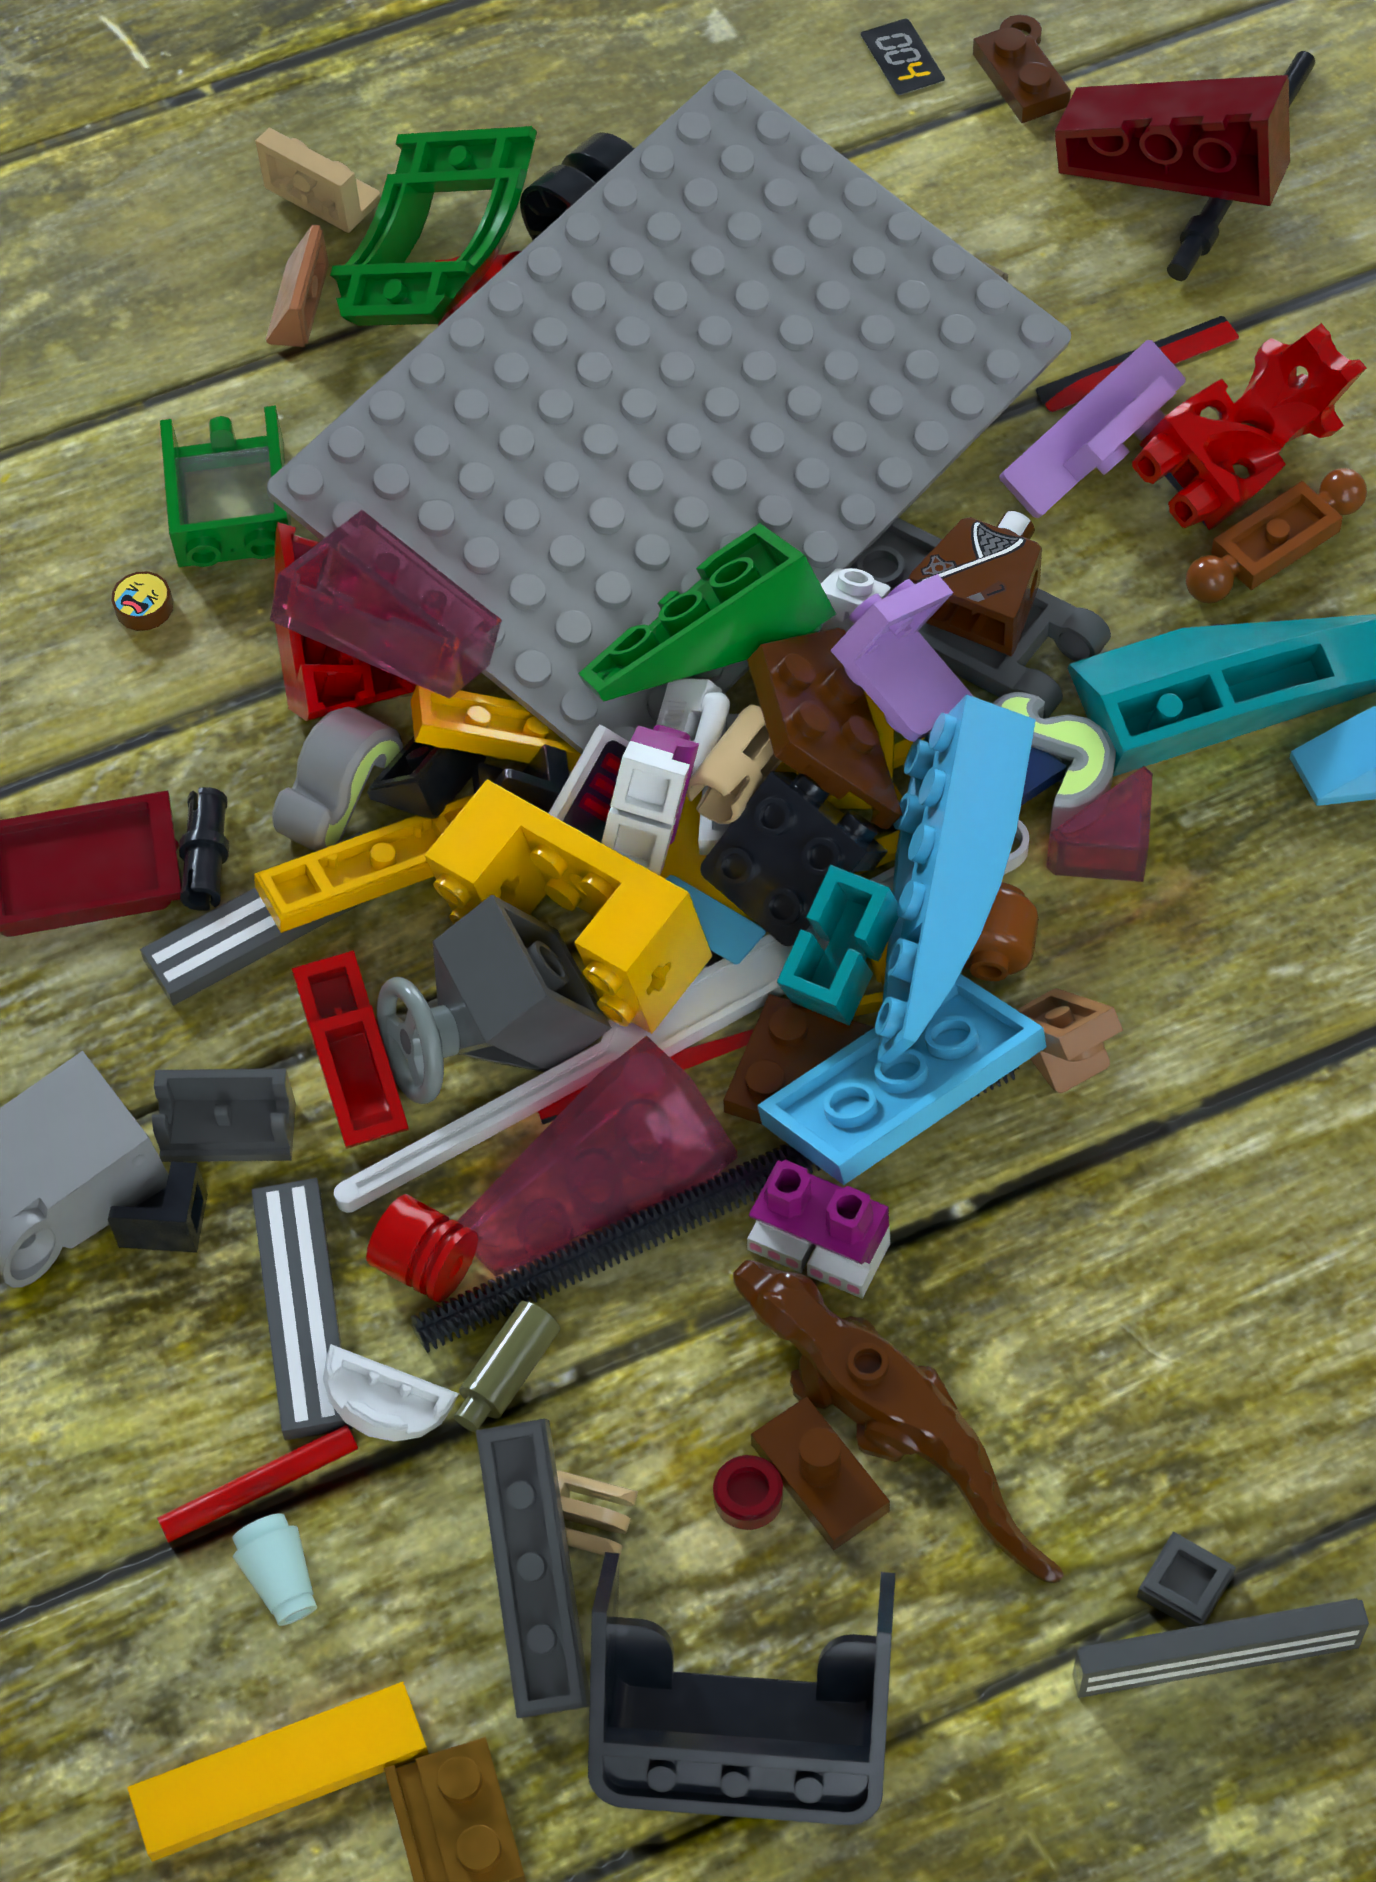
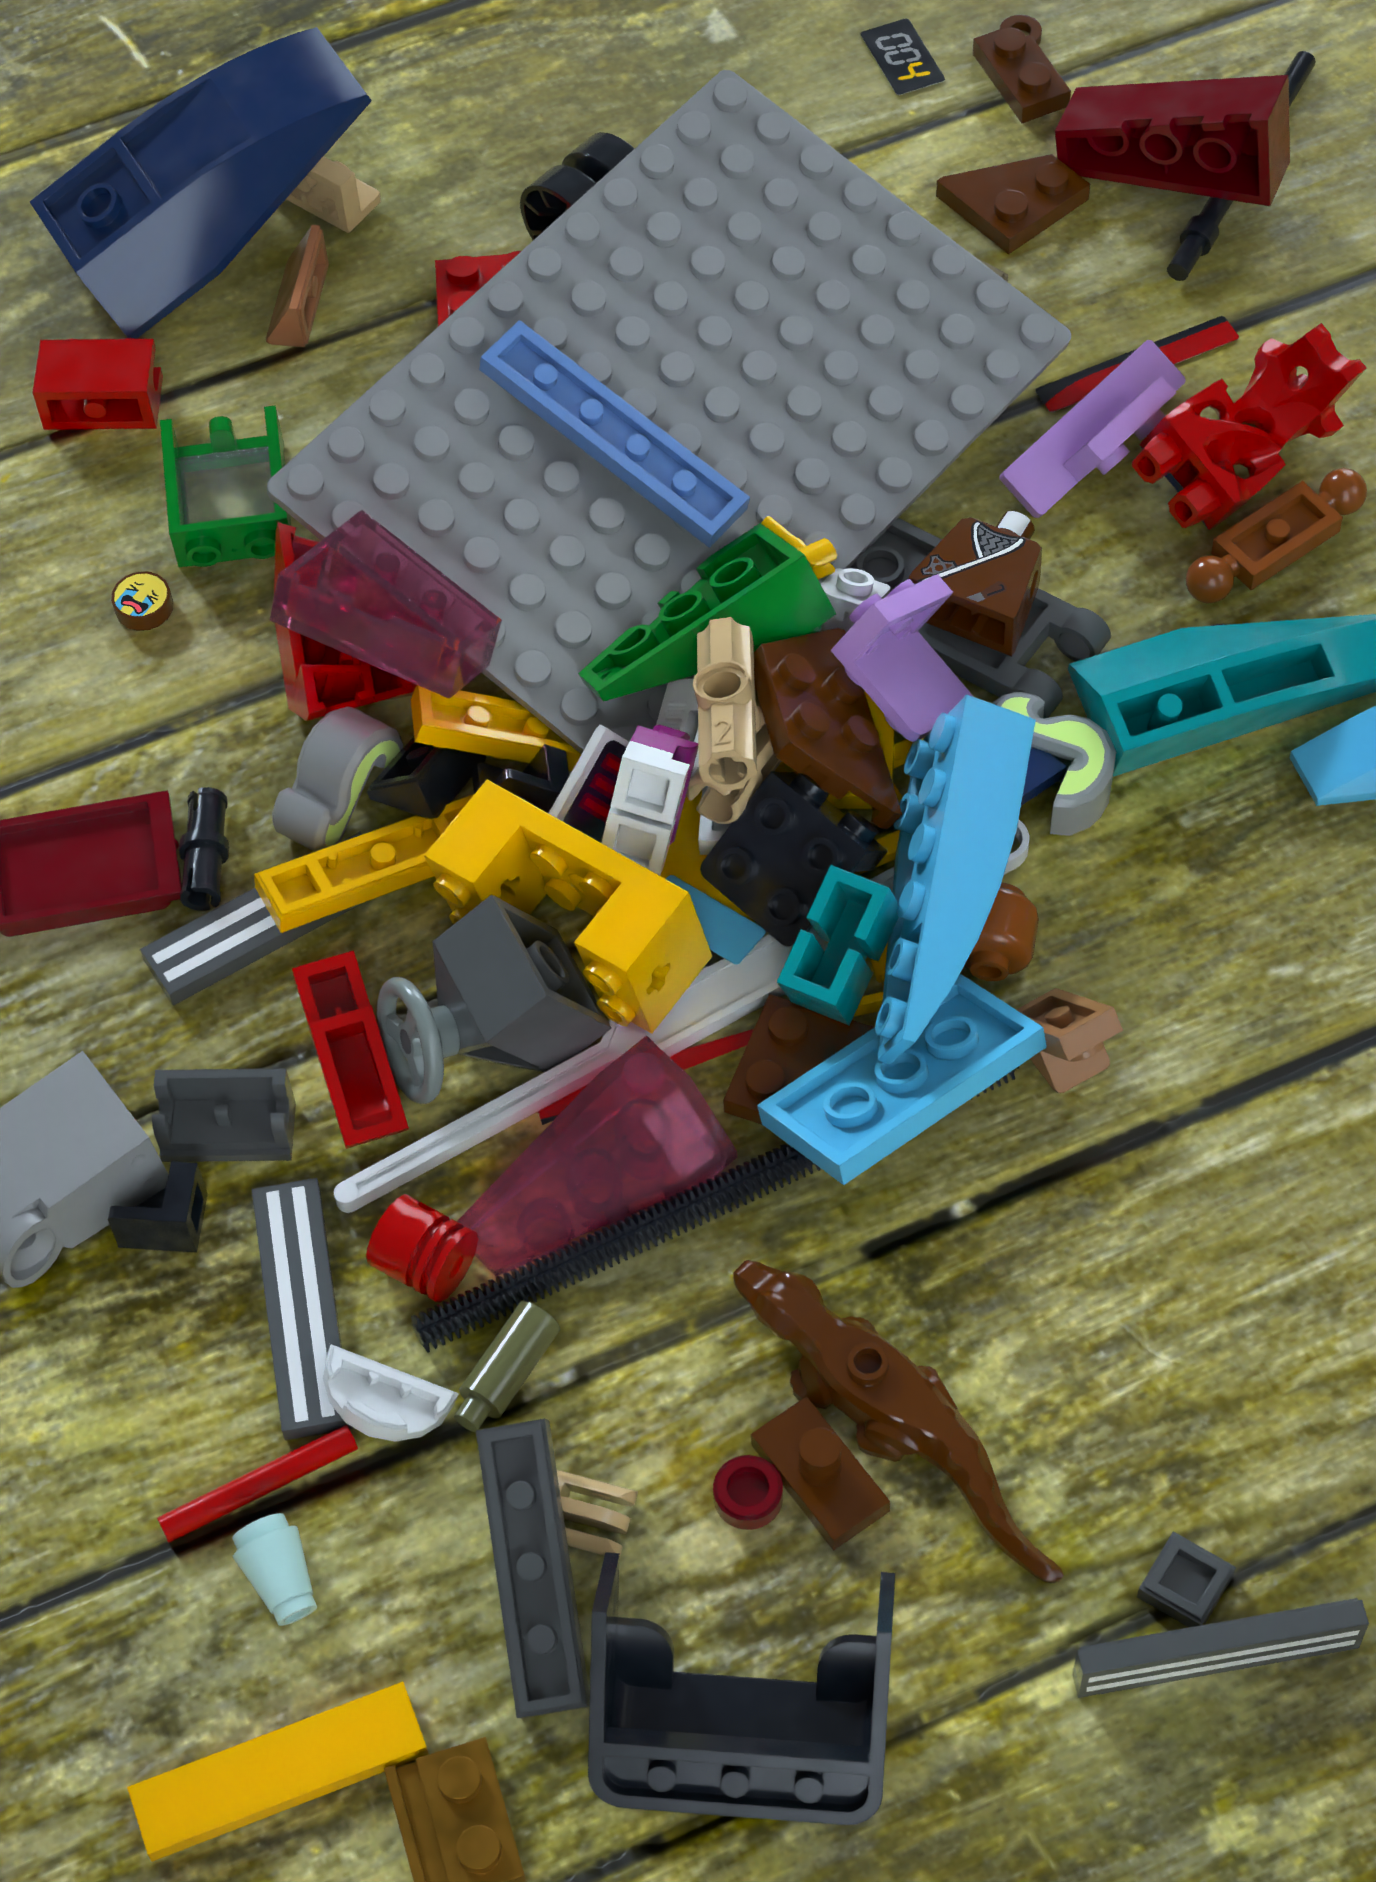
(97, 384): none -> red brick
(198, 176): none -> dark blue wedge
(376, 280): green wedge -> none
(614, 433): none -> medium blue plate
(726, 704): none -> tan piece
(806, 1212): magenta hips -> none
(818, 553): none -> yellow hand
(1014, 198): none -> reddish brown wing
(1108, 835): clear pink slope -> none

